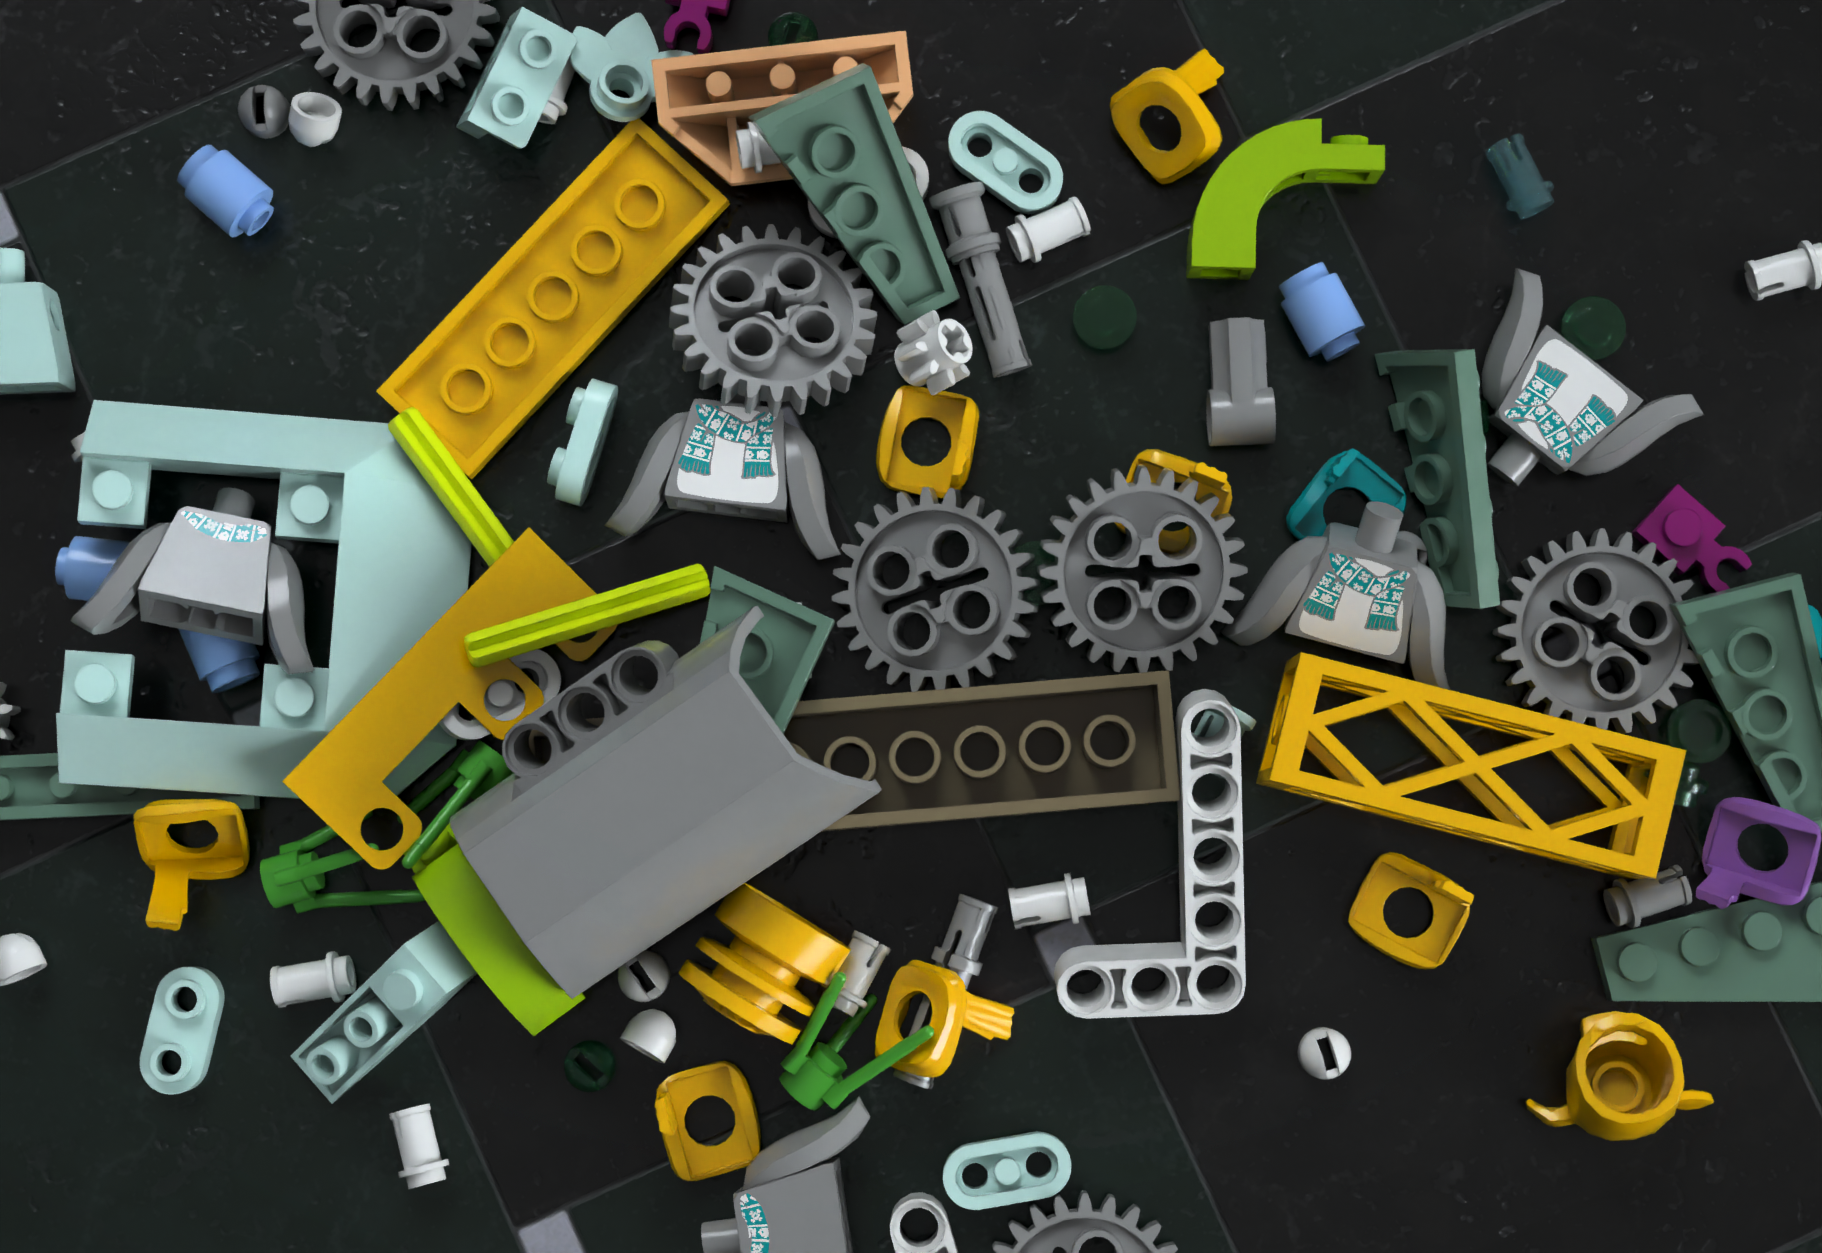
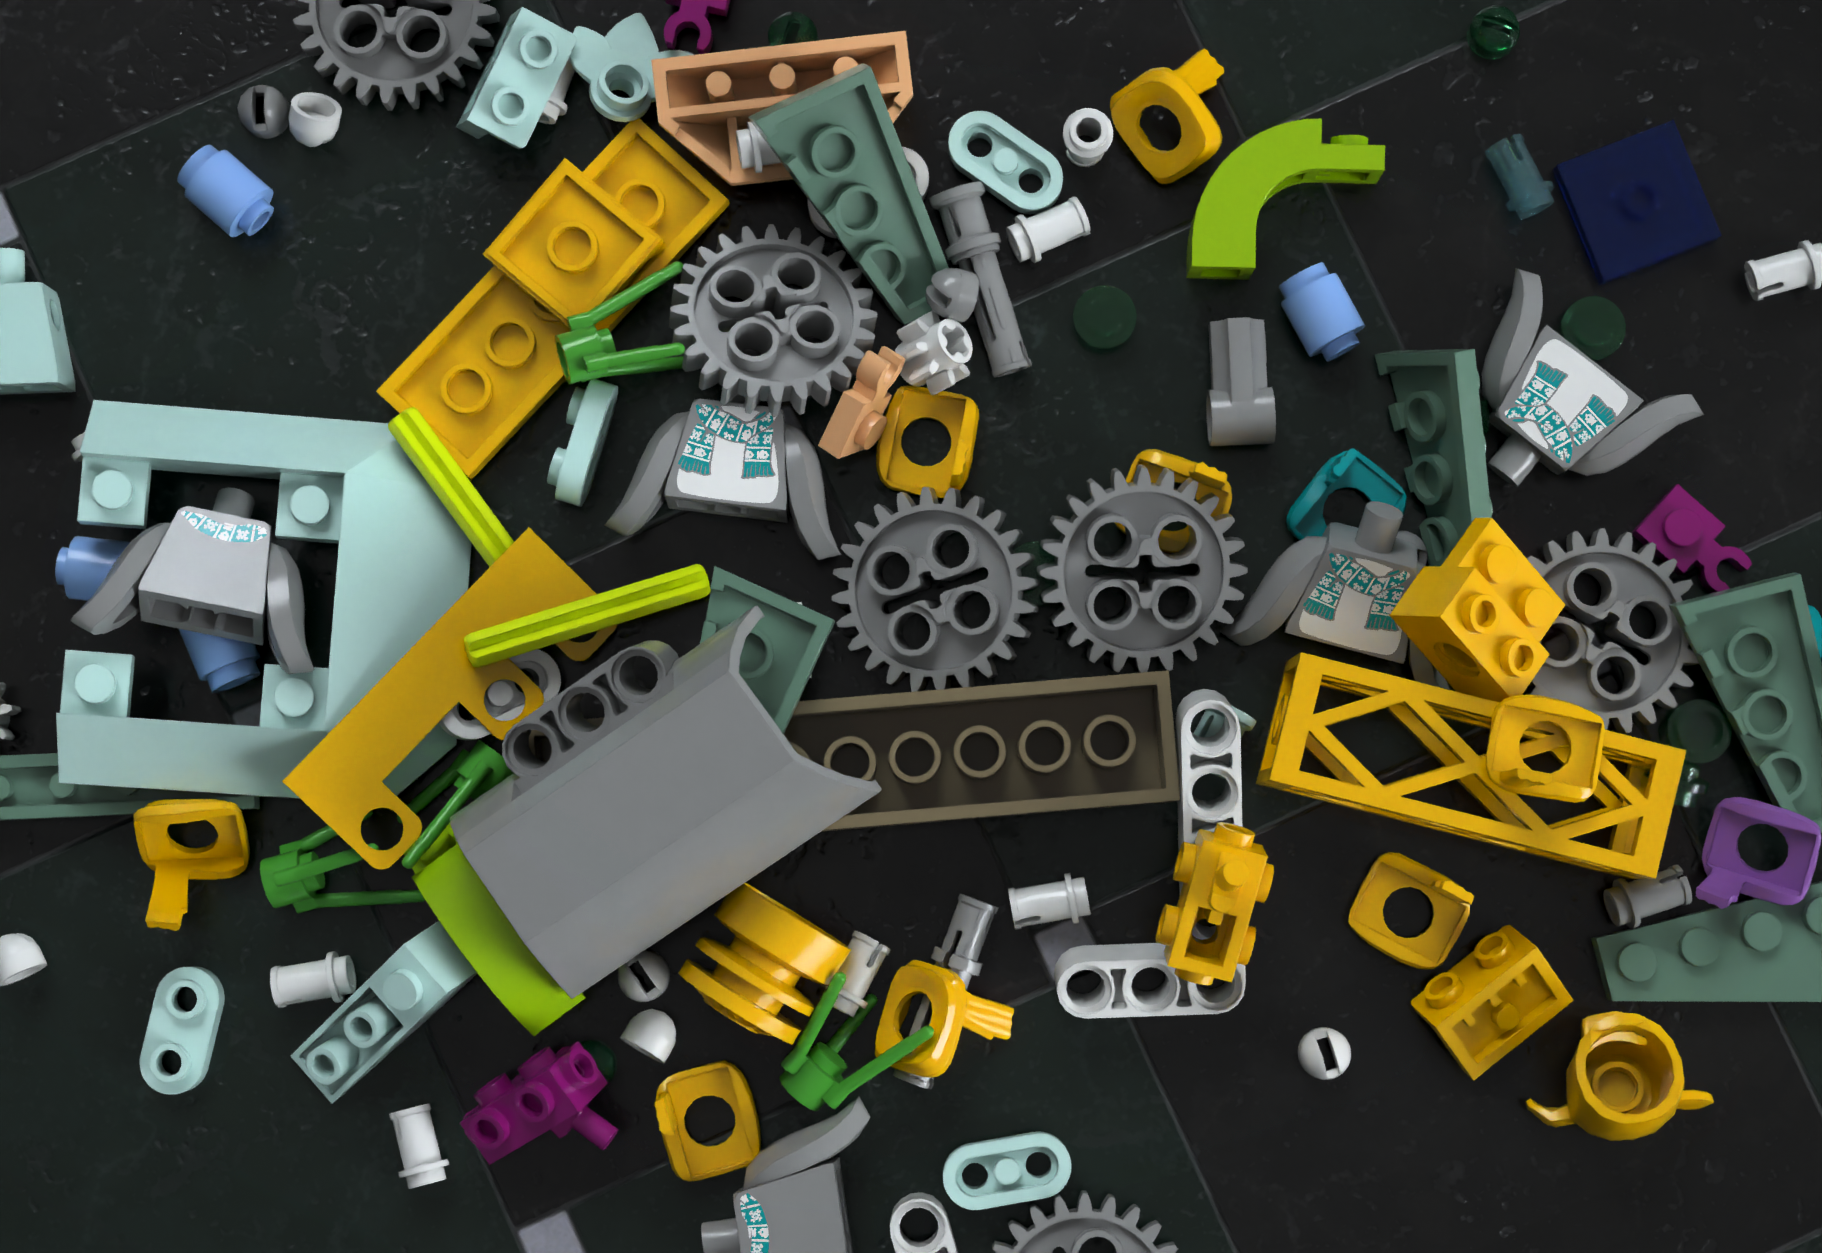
(545, 1096): none -> magenta brick
(572, 244): none -> yellow tile
(591, 352): none -> bright green plant
(859, 413): none -> light nougat plate
(953, 293): none -> light grey hinge
(1089, 123): none -> white pin
(1220, 883): none -> yellow brick
(1481, 614): none -> yellow brick
(1490, 42): none -> clear green hinge
(1492, 1000): none -> yellow bracket
(1585, 734): none -> yellow piece
(1636, 202): none -> clear blue plate

